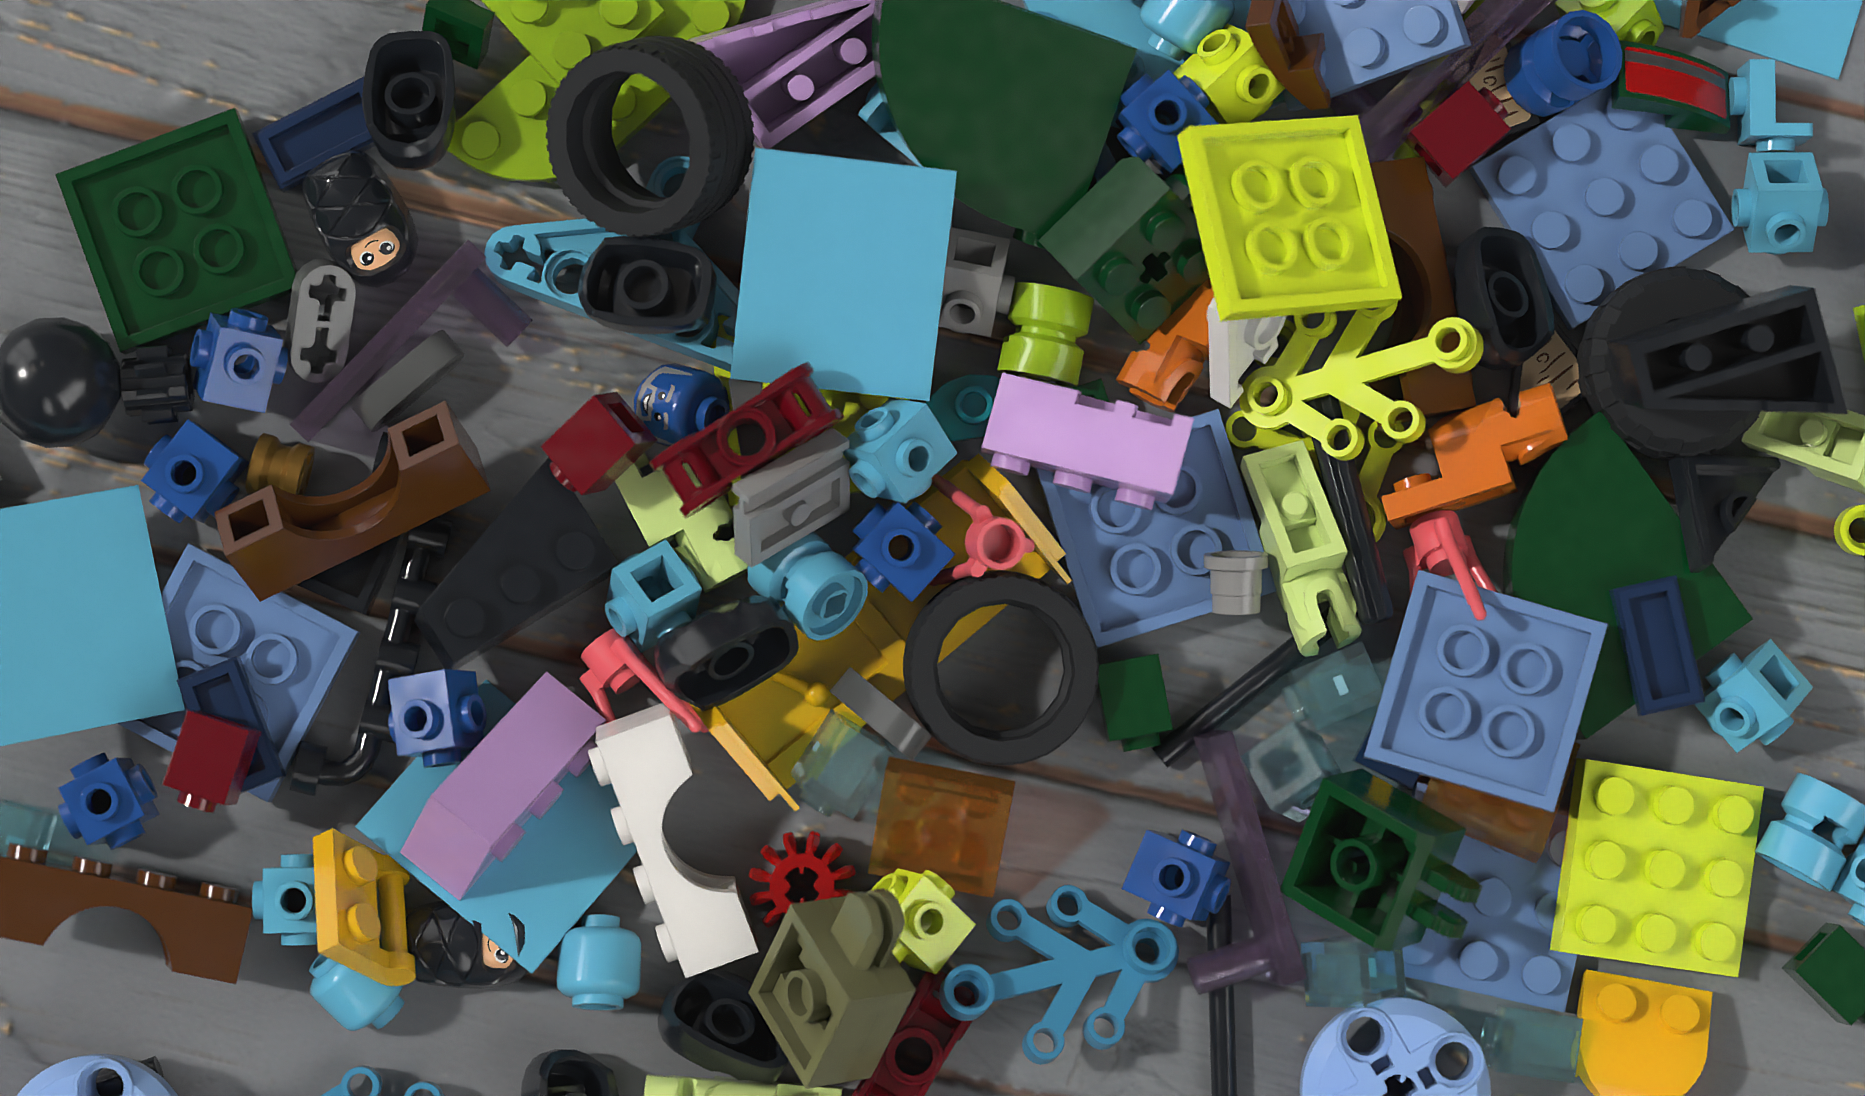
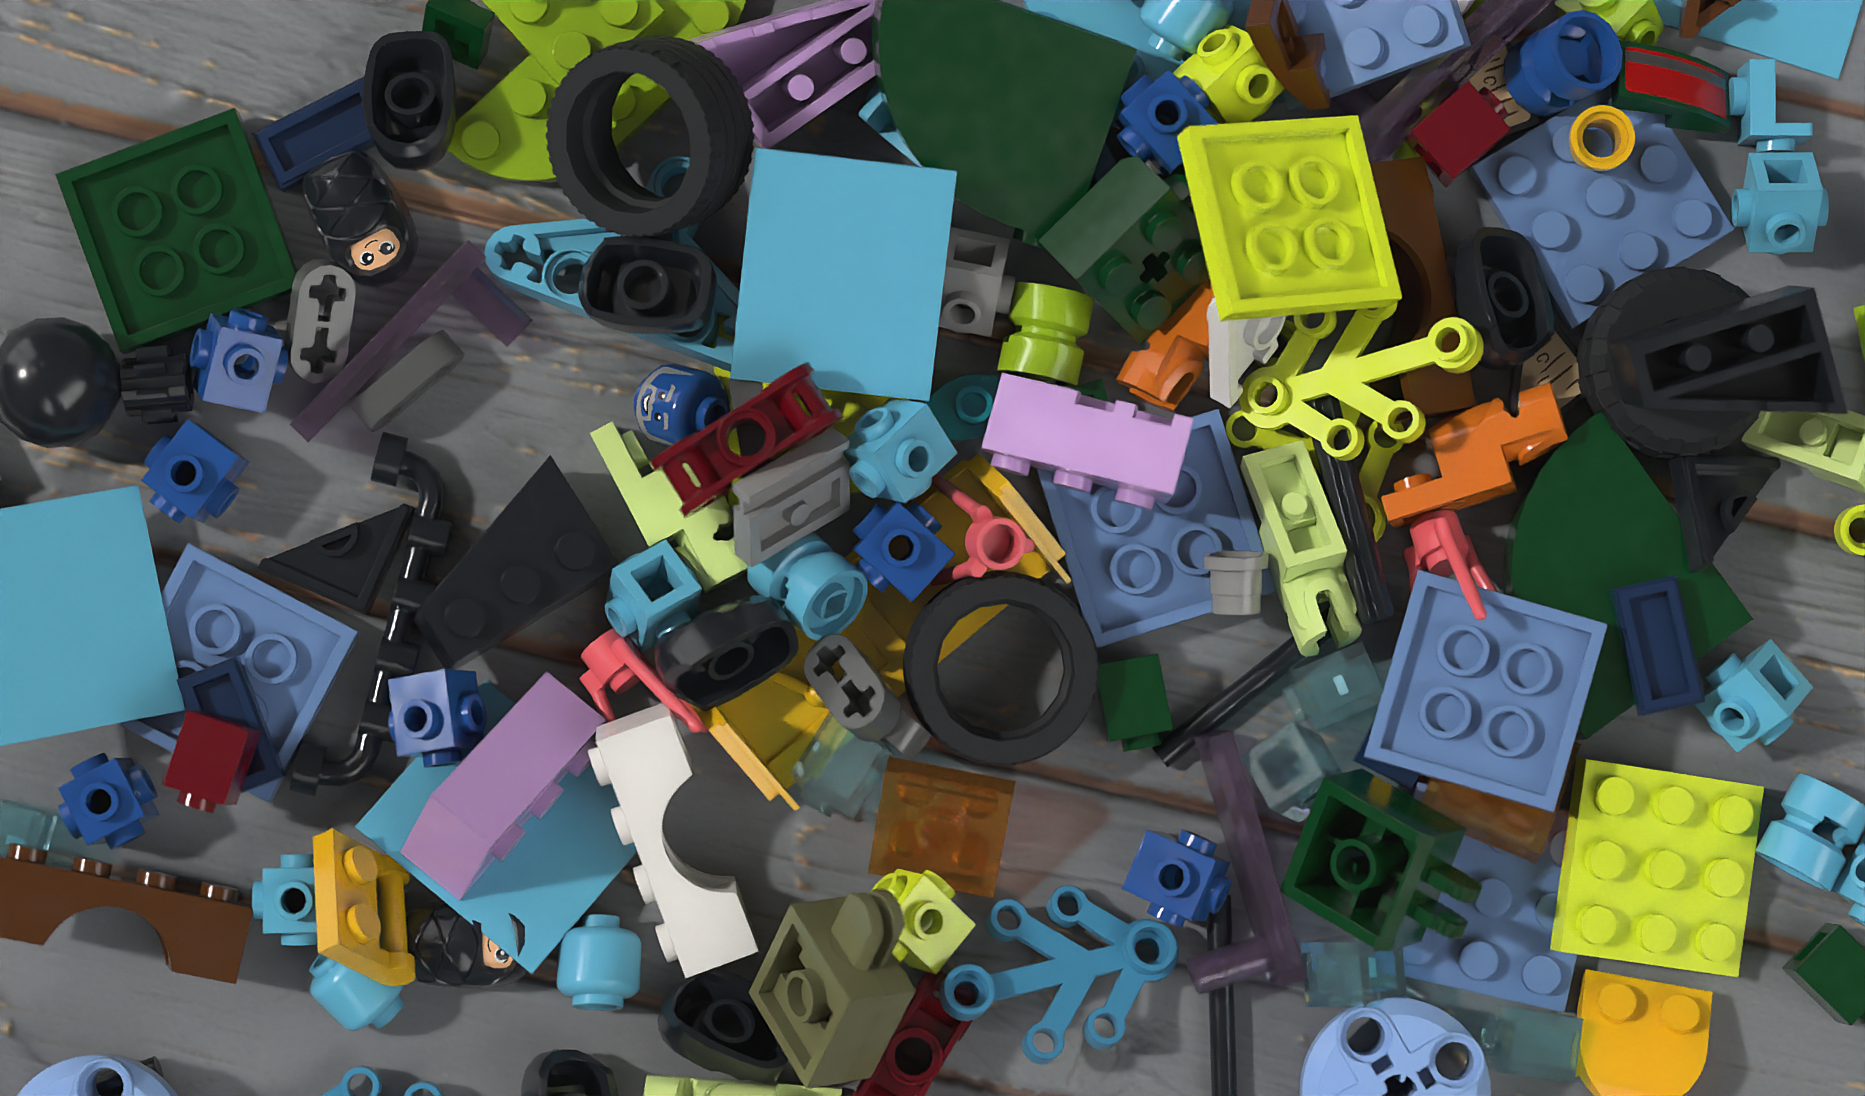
(280, 466): pearl gold wheel -> none
(288, 537): reddish brown arch -> none
(597, 444): dark red brick -> none
(781, 884): red gear -> none
(843, 695): none -> dark grey beam
(1615, 124): none -> yellow piece

